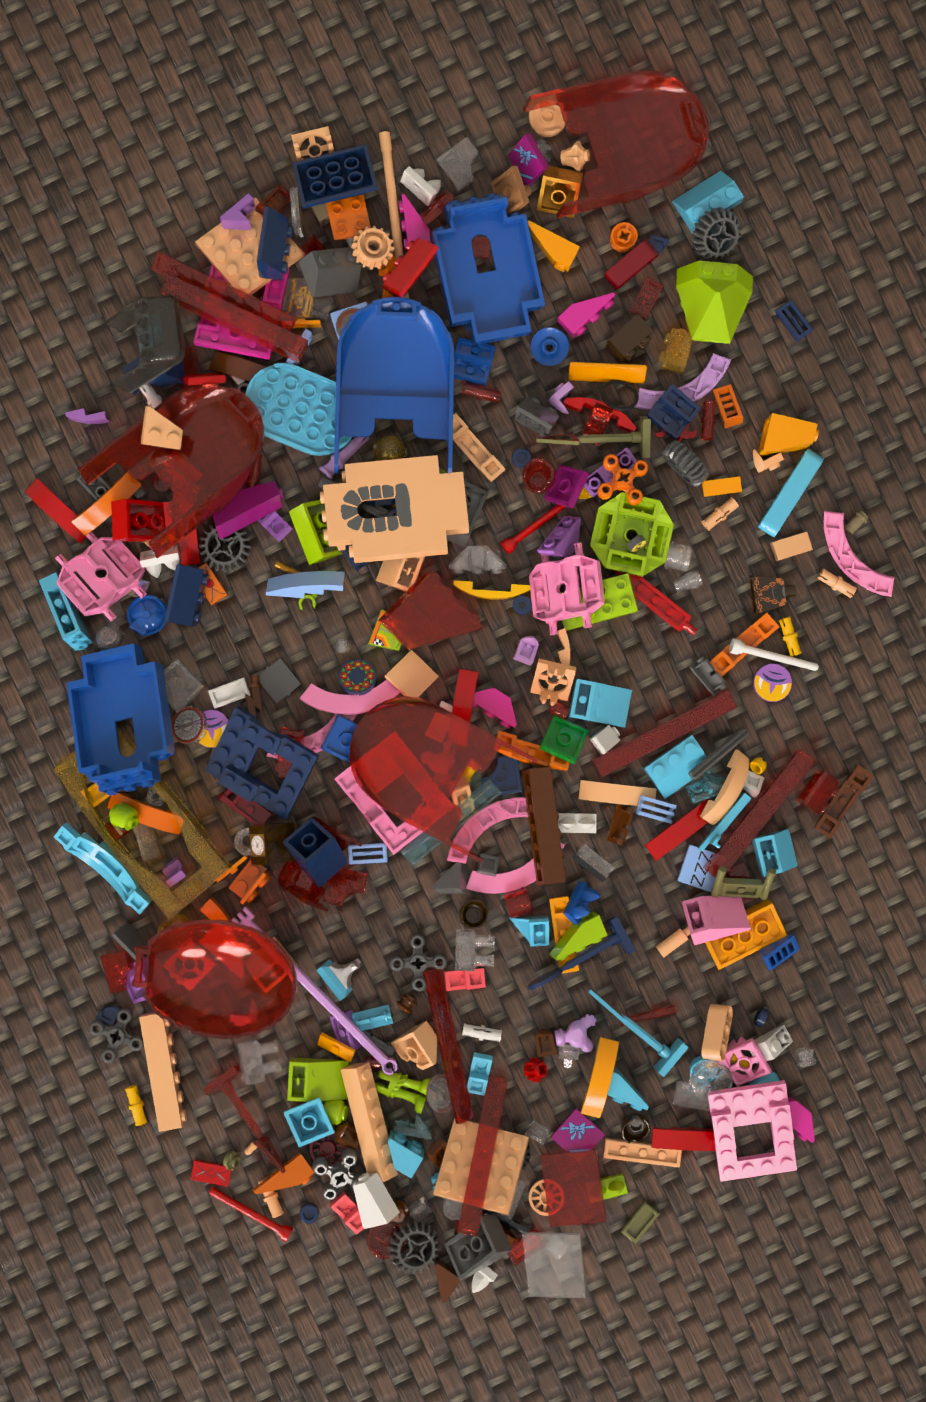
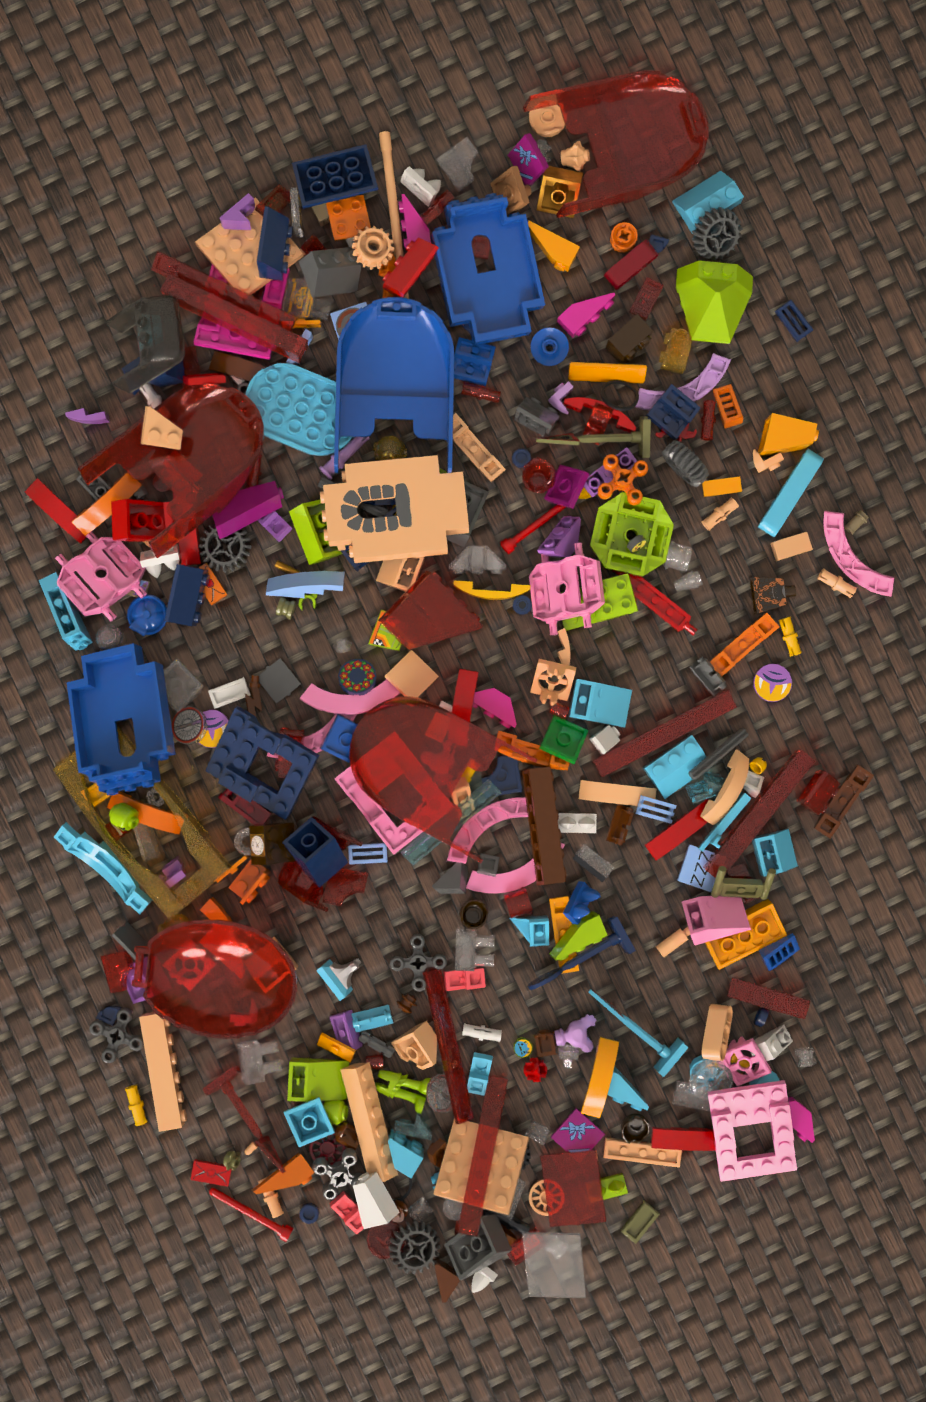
(286, 608): none -> olive wheel
(299, 138): light nougat piece -> none
(330, 1006): lavender hinge -> none
(523, 1047): none -> tile
(526, 650): lavender plate -> none
(652, 1014): clear red bar -> none
(737, 646): white piece -> none
(769, 998): none -> clear red slope

